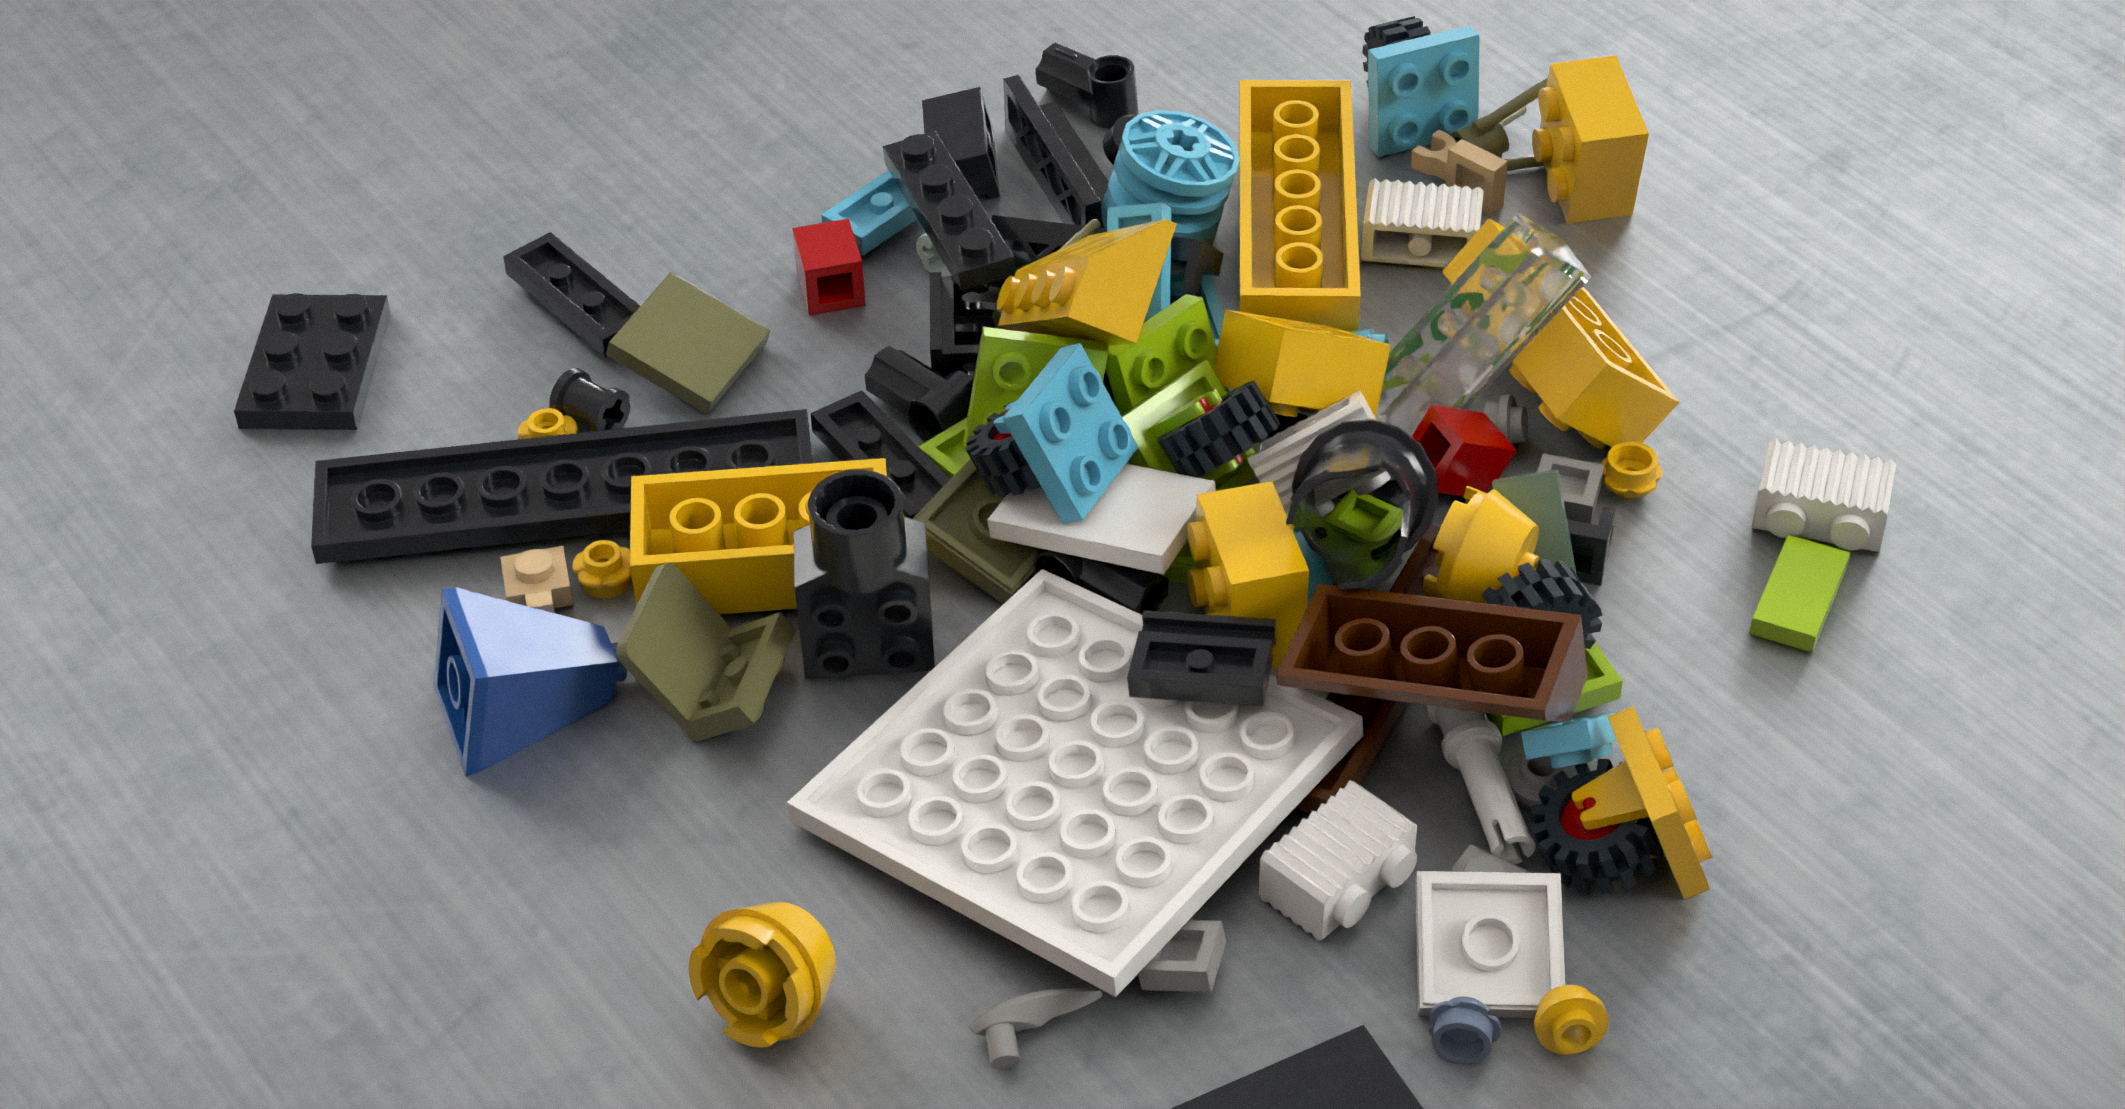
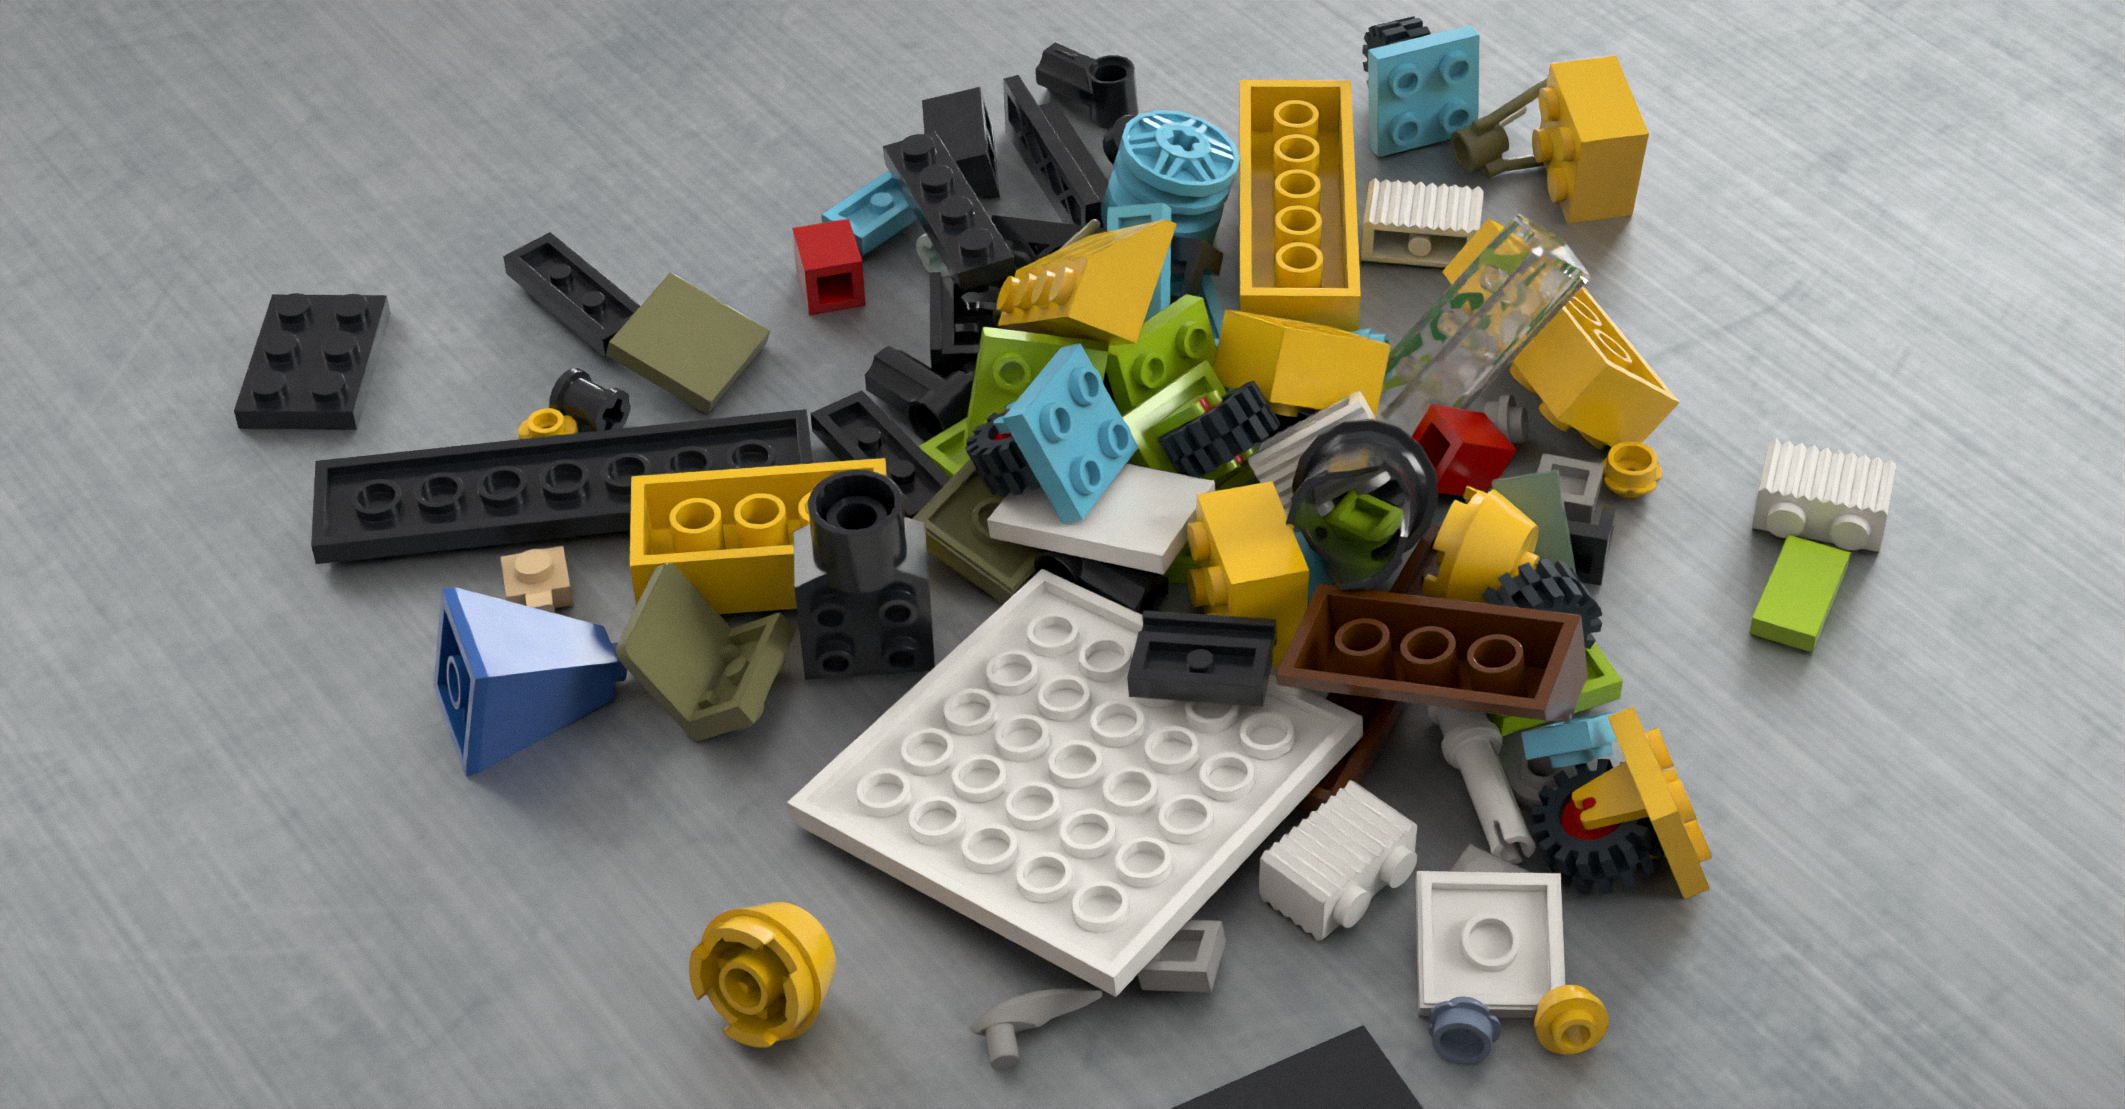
(603, 569): yellow plate -> none
(1463, 165): tan plate -> none

